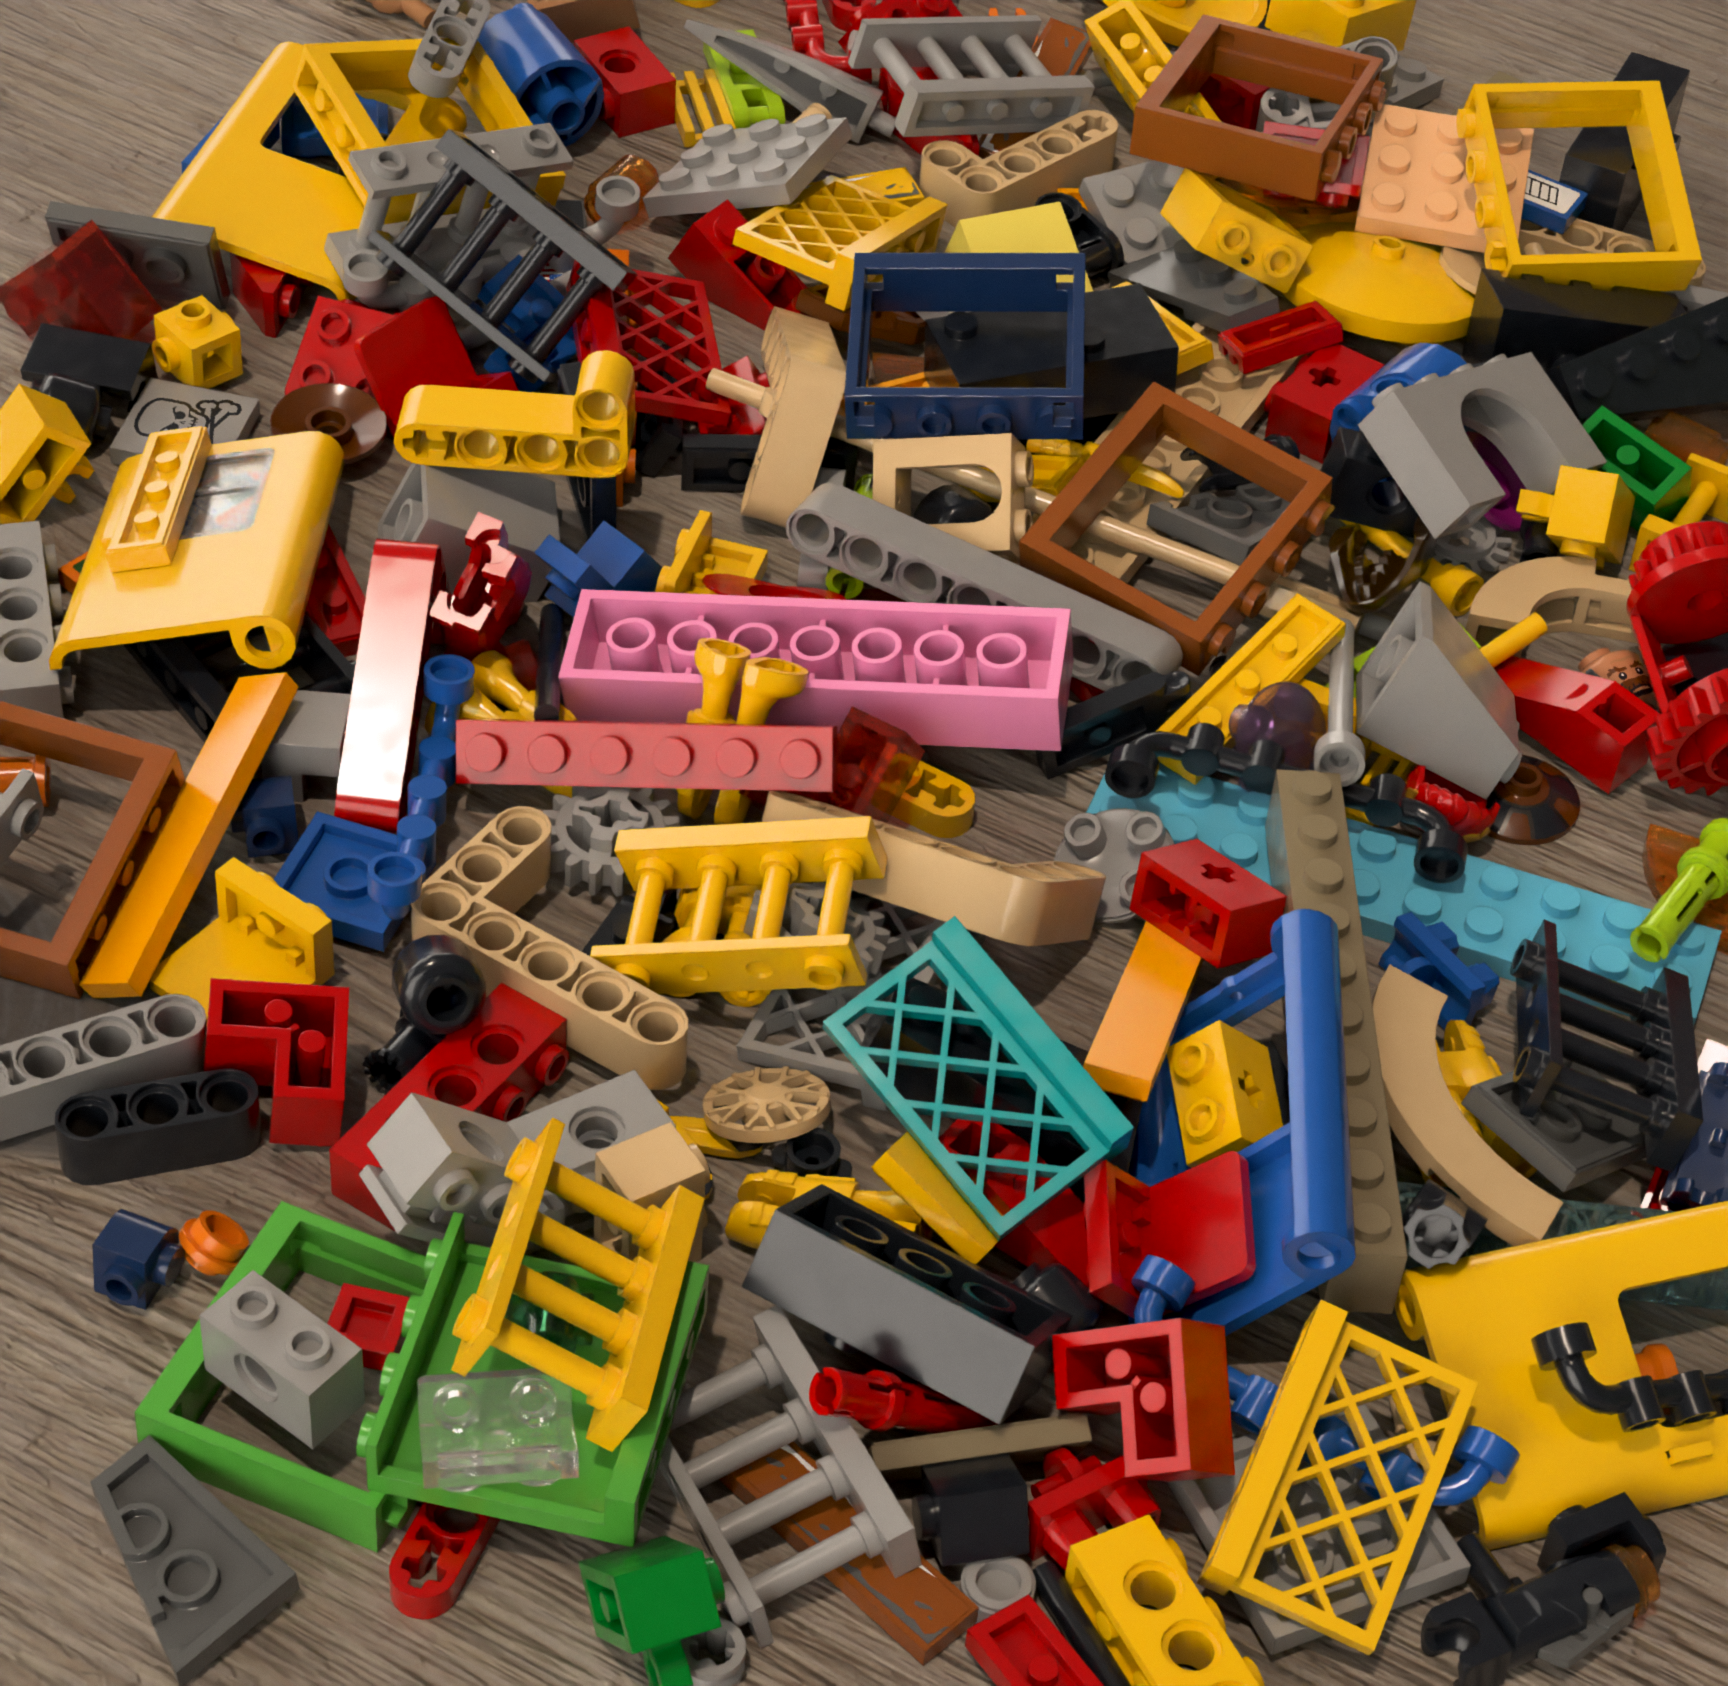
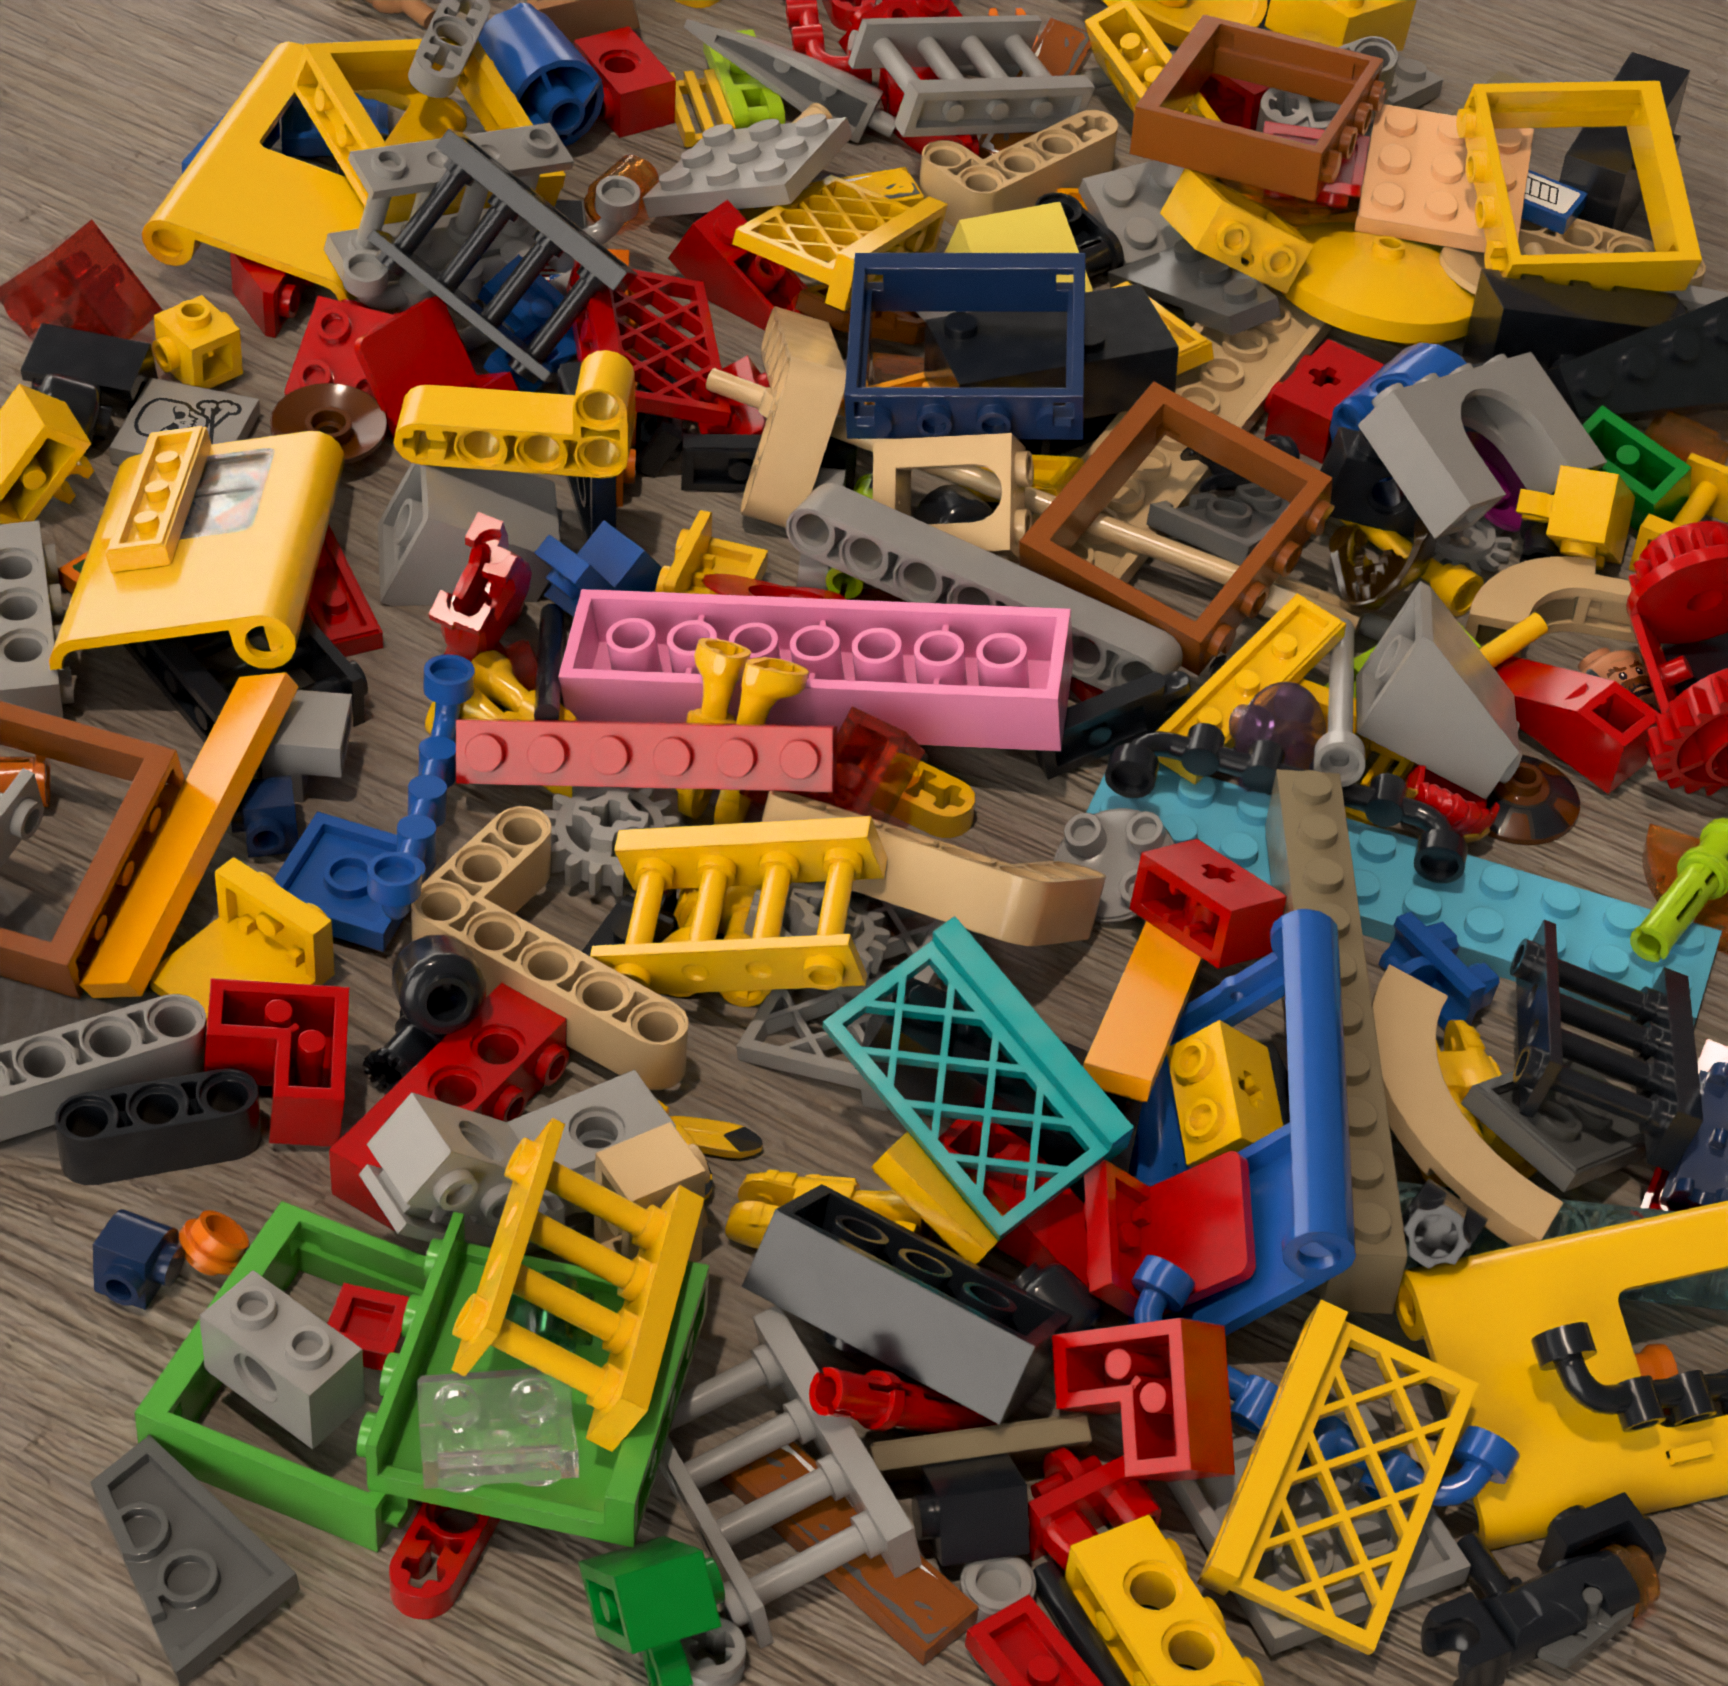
(167, 256): dark grey tile -> none
(389, 682): beam -> none
(765, 1103): tan wheel -> none
(812, 1154): black plate -> none
(1143, 476): yellow piece -> none
(1280, 337): red tile -> none

